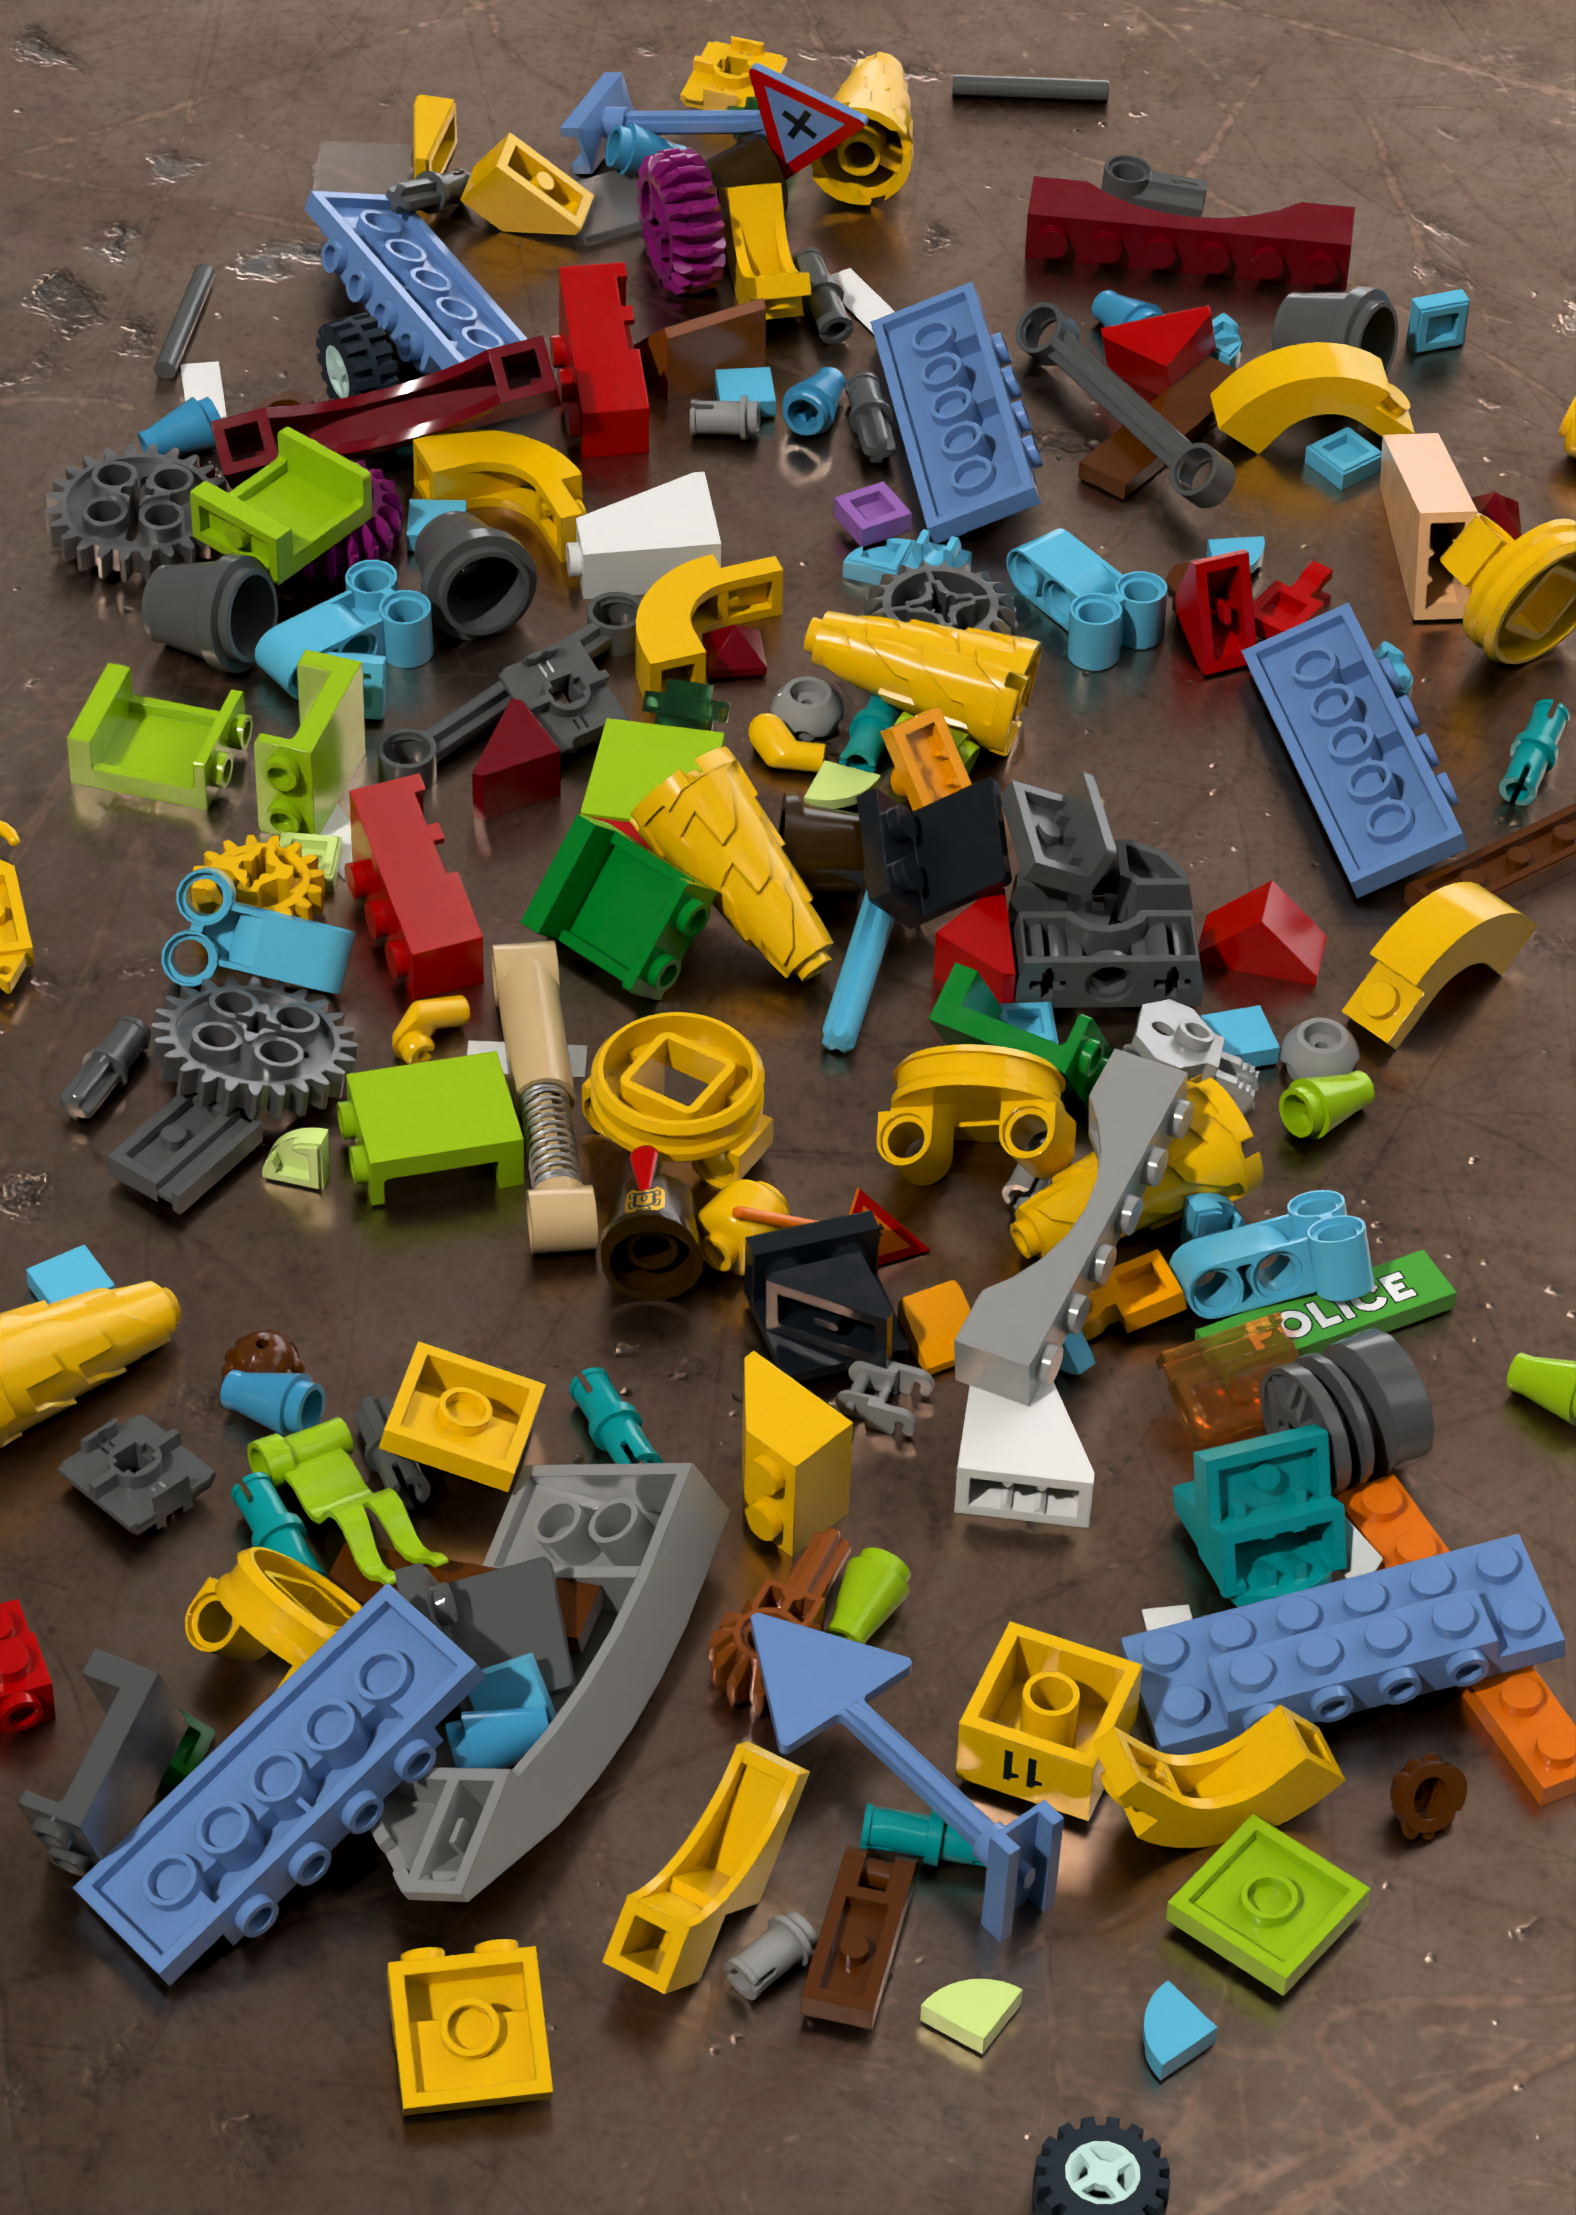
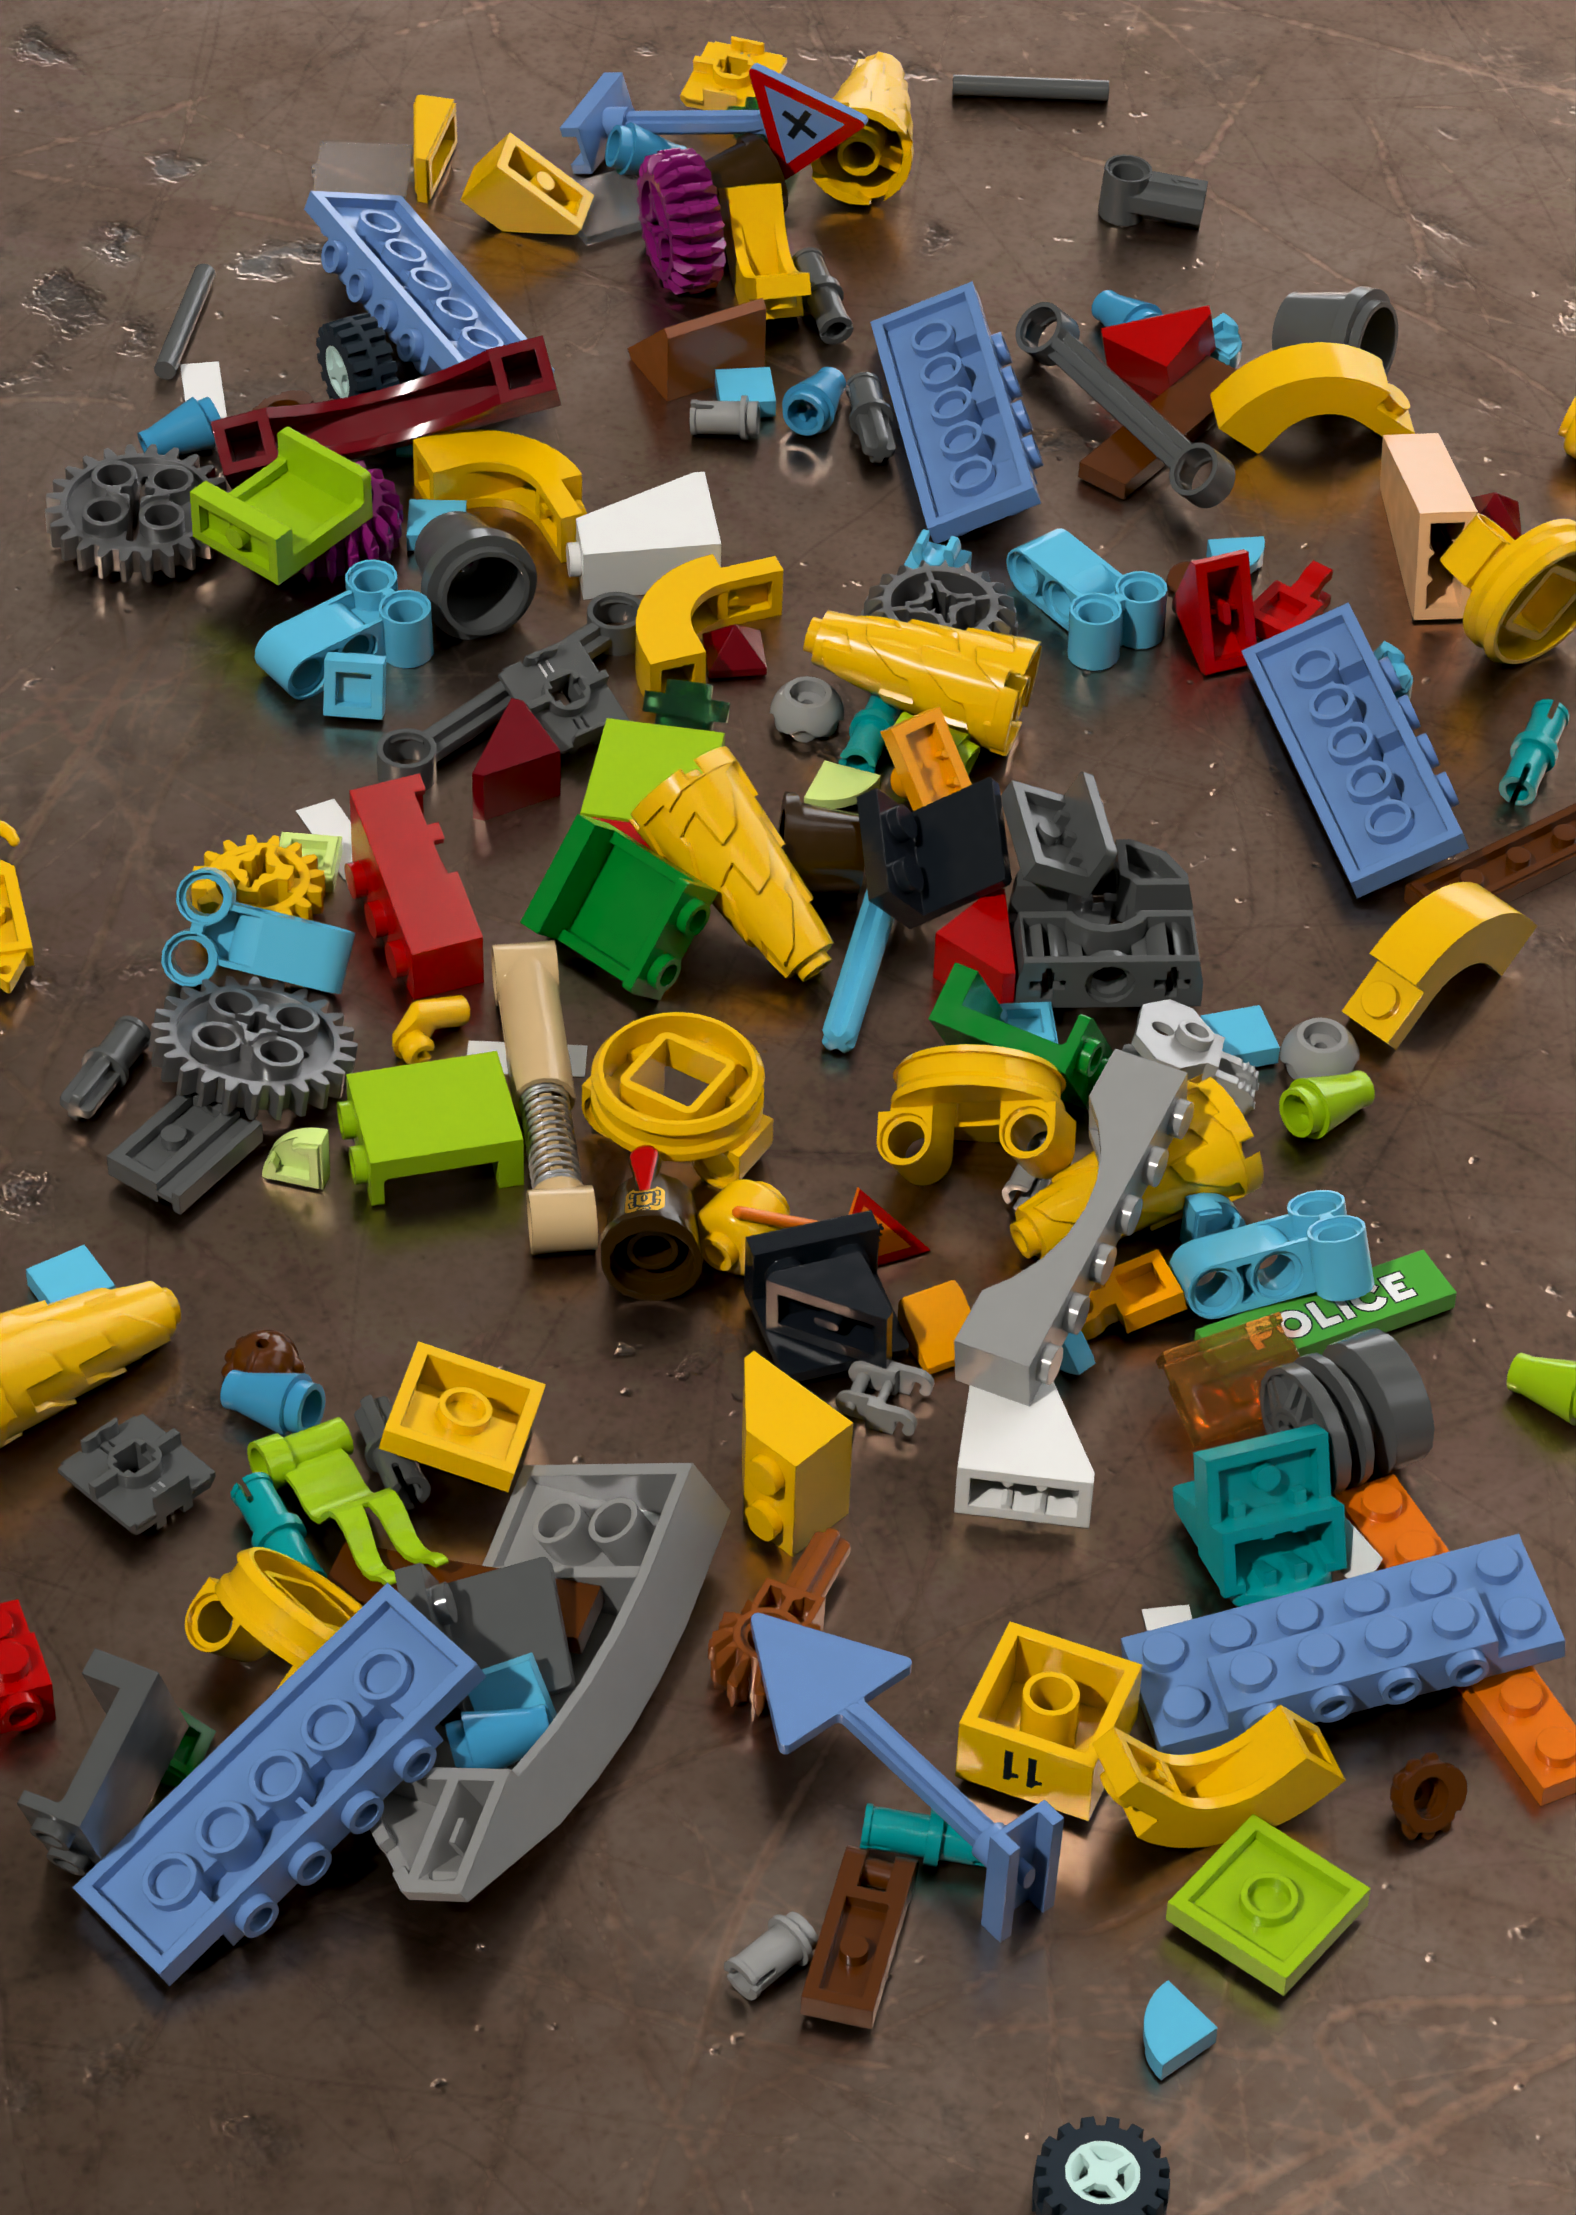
(155, 744): lime panel -> none
(211, 609): dark grey piece -> none
(307, 775): lime panel -> none
(428, 192): dark grey axle -> none
(469, 2027): yellow plate -> none
(599, 363): red wedge -> none
(612, 1423): teal pin -> none
(719, 1869): yellow arch -> none
(780, 748): yellow arm -> none
(861, 298): white sticker -> none
(869, 1594): lime cone -> none
(870, 564): medium azure tile -> none
(872, 514): medium lavender plate -> none
(972, 2010): yellowish green tile -> none
(1263, 937): red slope -> none
(1287, 245): dark red arch -> none
(1344, 458): medium azure tile -> none
(1437, 321): medium azure tile -> none

